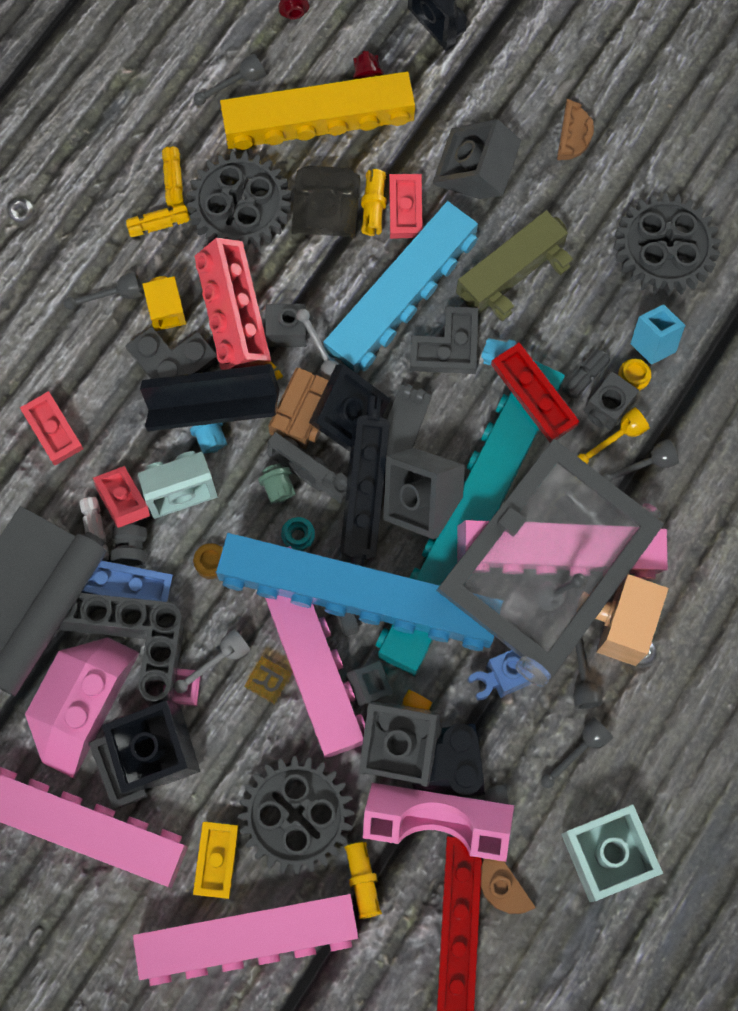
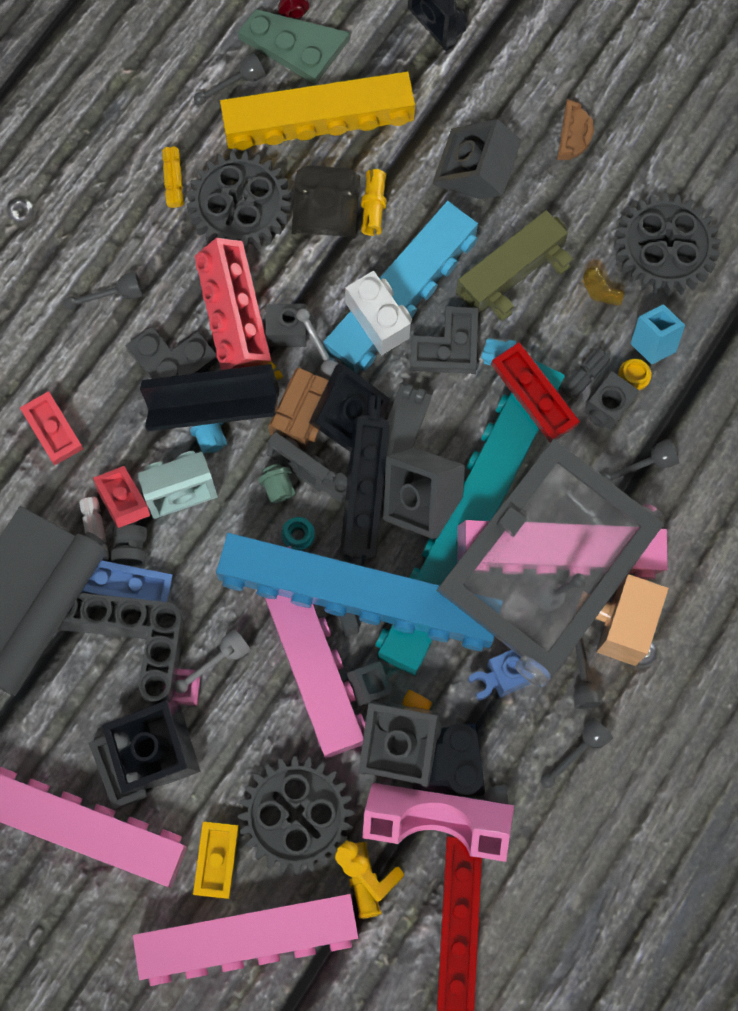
(77, 701): bright pink wedge -> none
(157, 220): yellow axle -> none
(164, 303): yellow brick -> none
(207, 560): pearl gold tile -> none
(268, 680): clear yellow tile -> none
(294, 43): none -> sand green wing
(358, 866): none -> yellow piece
(366, 66): dark red hose -> none
(378, 312): none -> white brick
(405, 205): coral plate -> none
(503, 889): medium nougat plate -> none
(598, 288): none -> clear yellow arm
(611, 853): light aqua brick -> none
(631, 424): yellow hinge -> none

